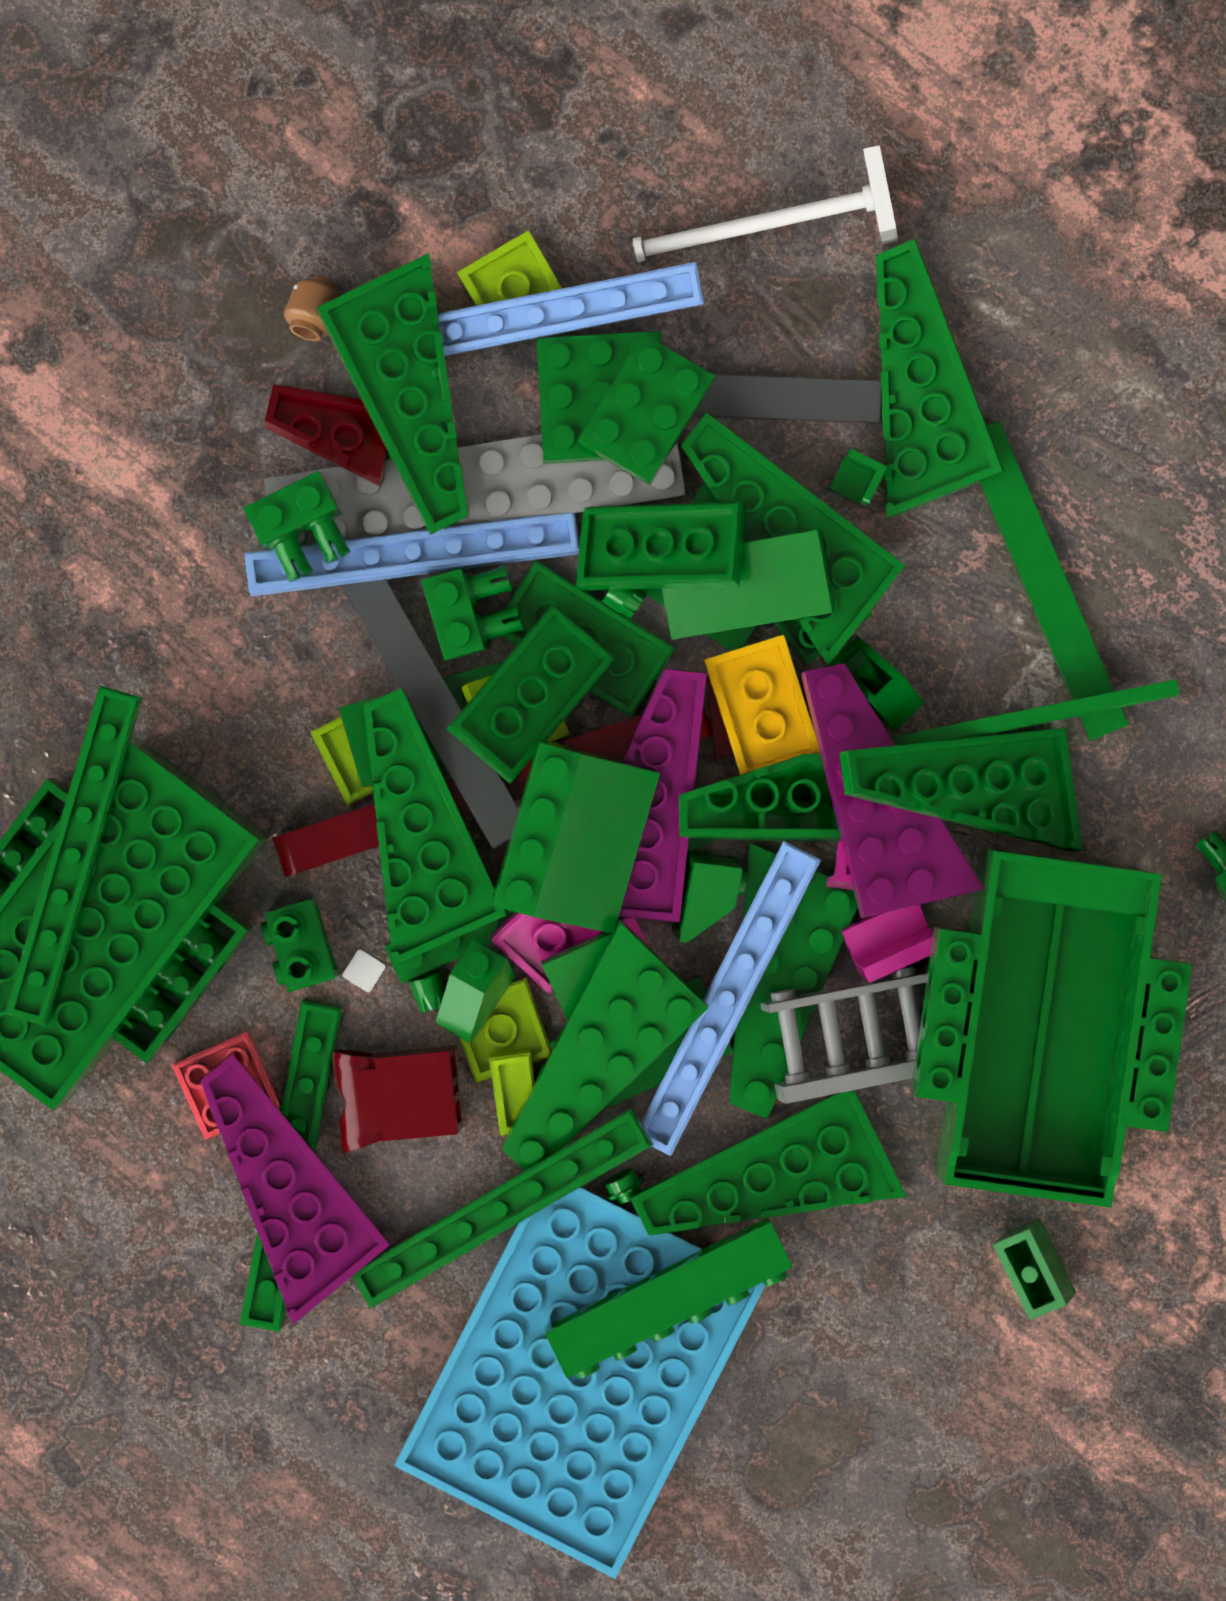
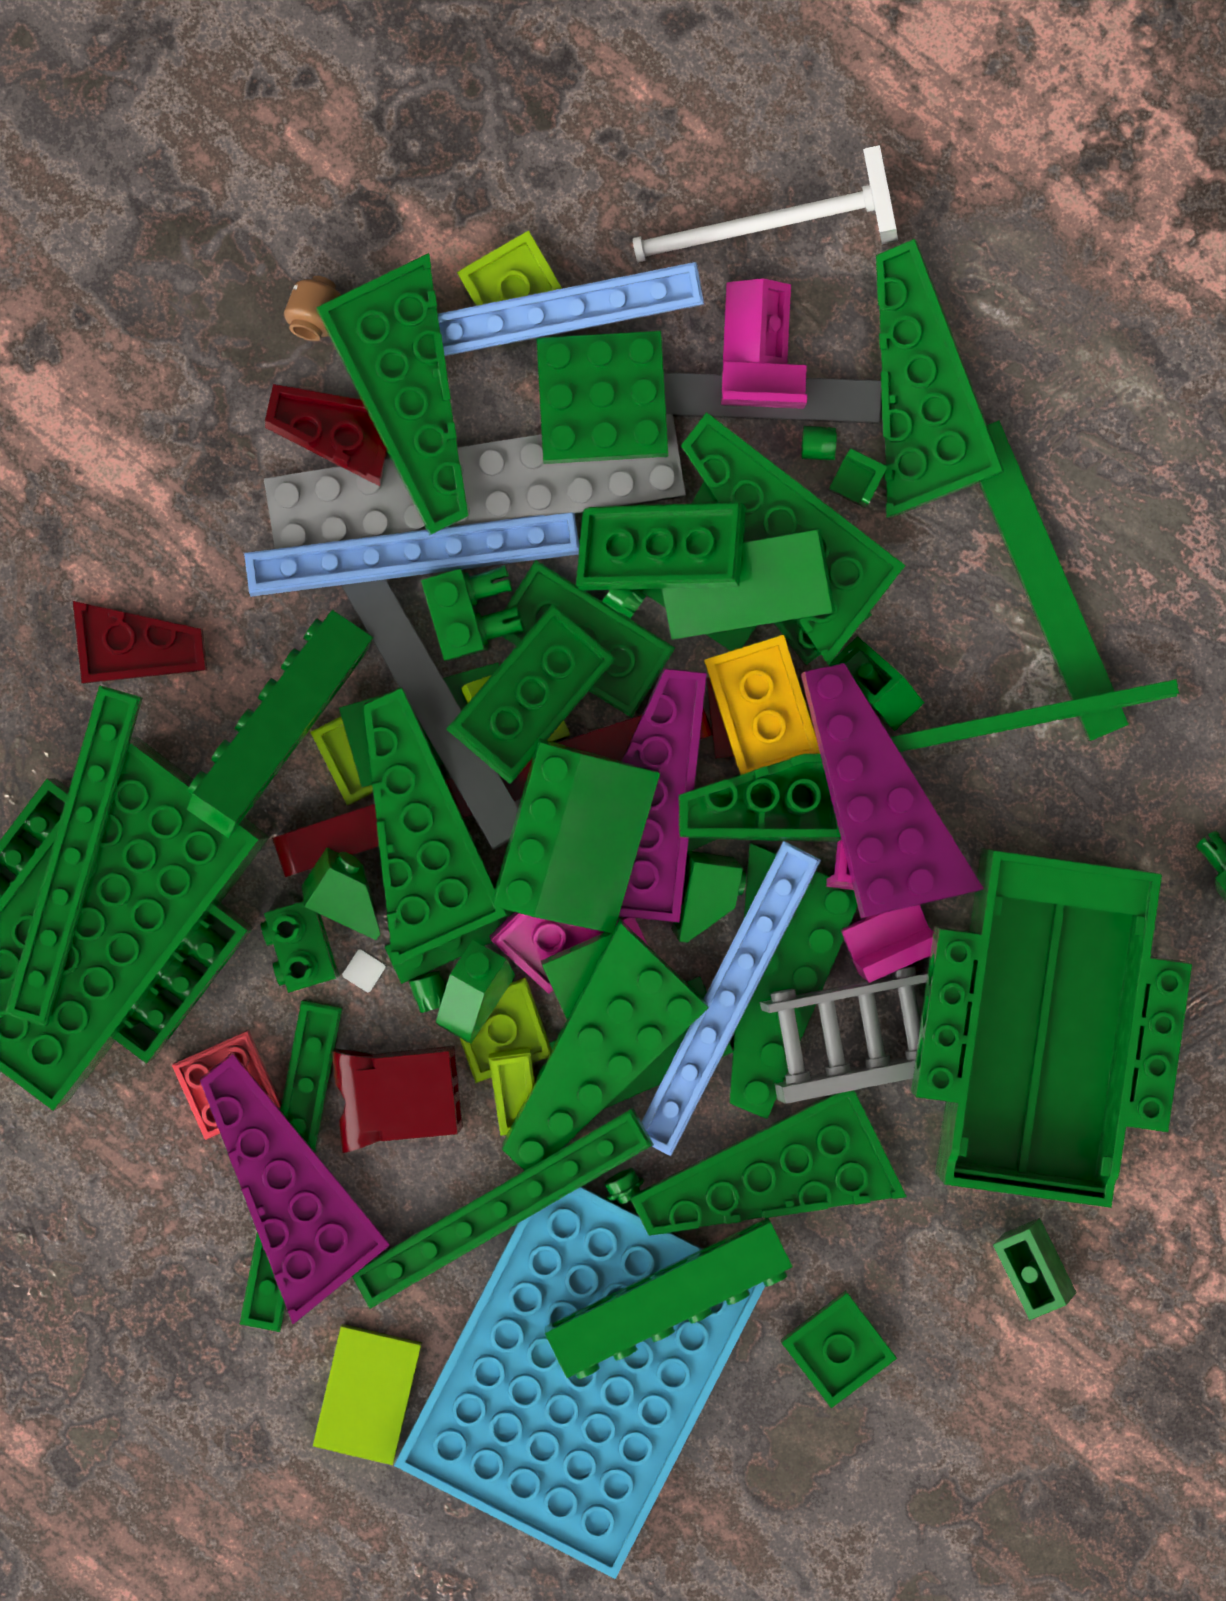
(133, 646): none -> dark red wing
(278, 724): none -> green brick
(293, 511): green brick -> none
(341, 892): none -> green slope
(367, 1394): none -> lime tile
(646, 409): green plate -> none
(757, 321): none -> dark pink panel
(764, 385): none -> dark pink panel
(818, 443): none -> green hose
(838, 1349): none -> green plate
(992, 783): green wing -> none

